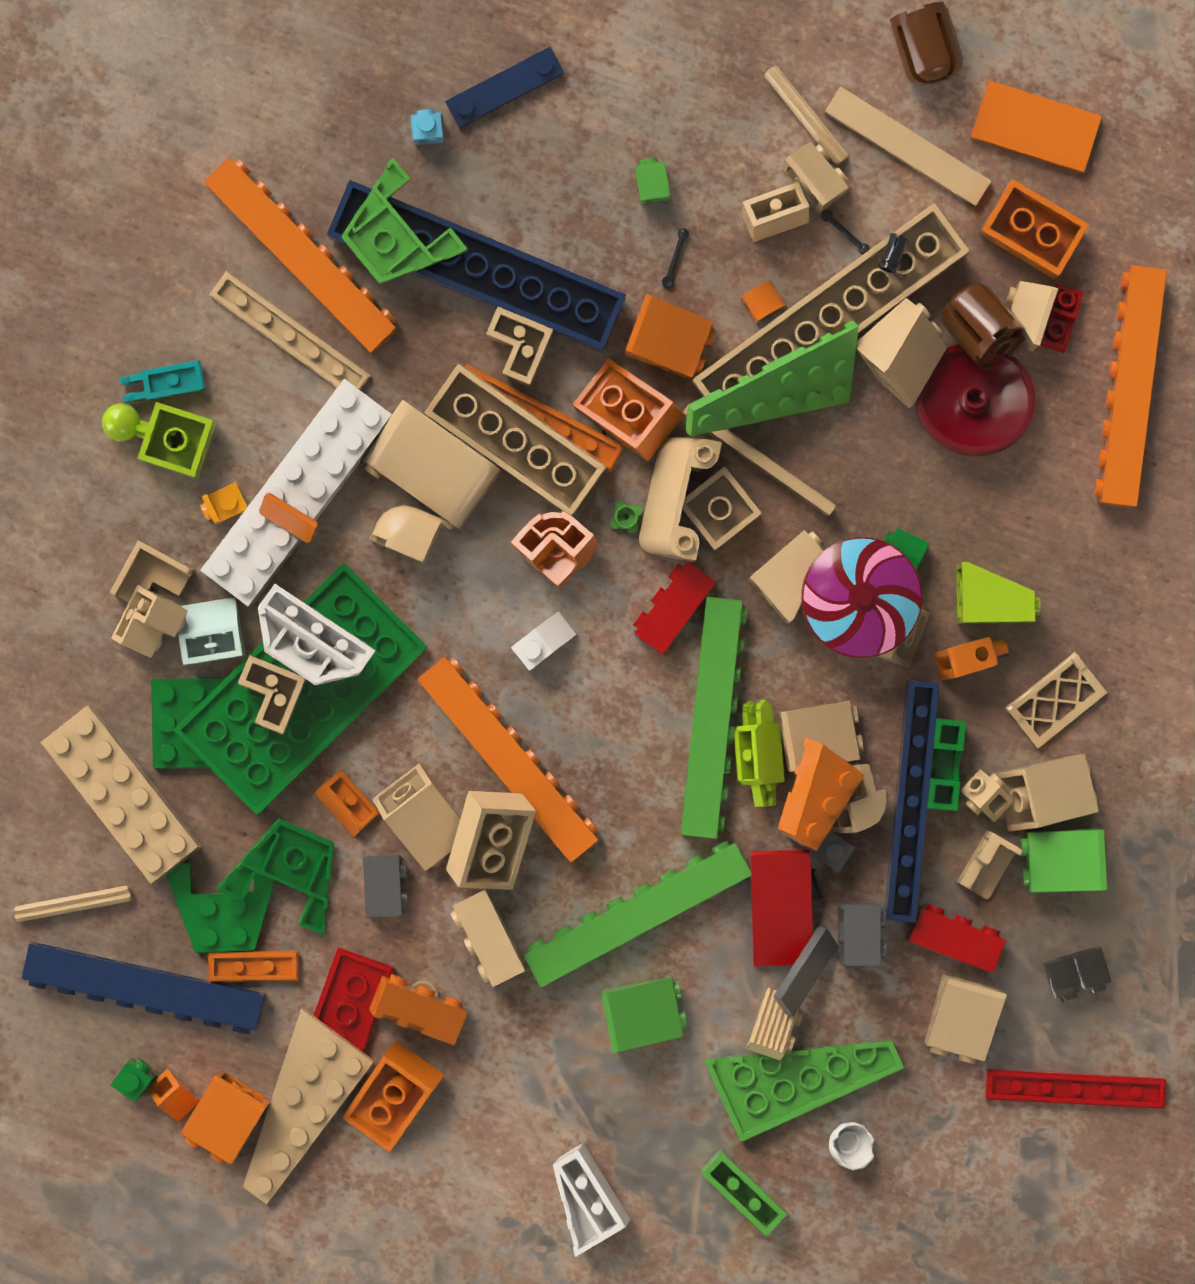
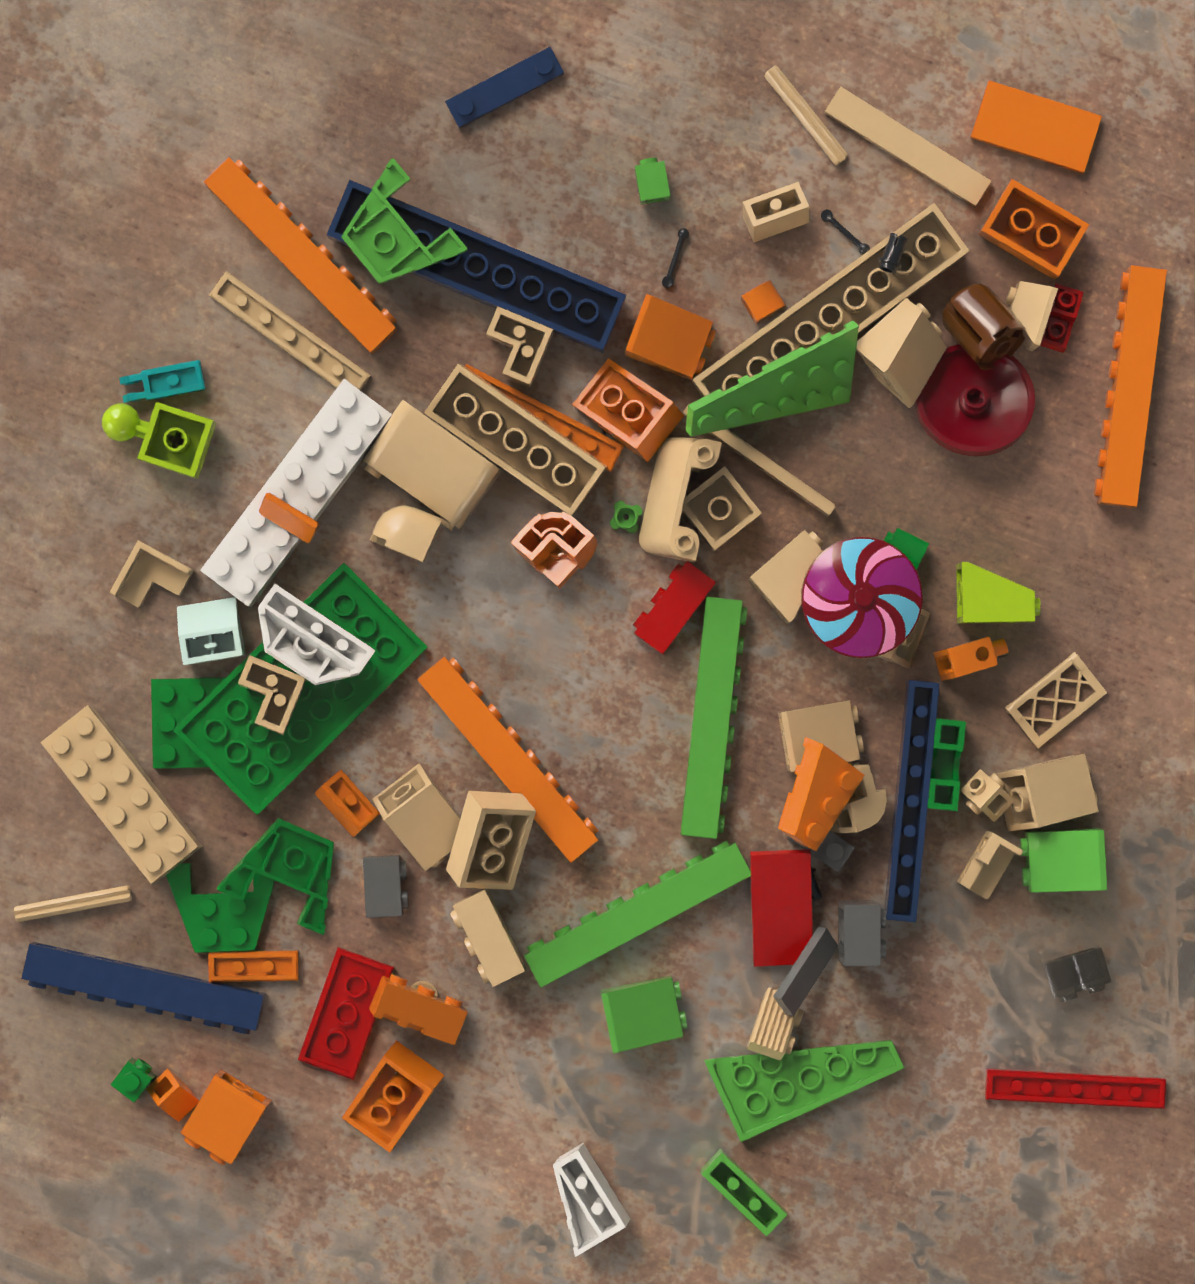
(146, 620): tan brick -> none
(223, 504): light orange bracket -> none
(311, 1087): tan wing -> none
(427, 127): medium azure brick -> none
(543, 641): white slope -> none
(759, 752): lime hinge -> none
(816, 176): tan slope -> none
(851, 1145): white hair -> none
(927, 44): reddish brown cylinder -> none
(957, 938): red brick -> none
(964, 1018): tan slope -> none

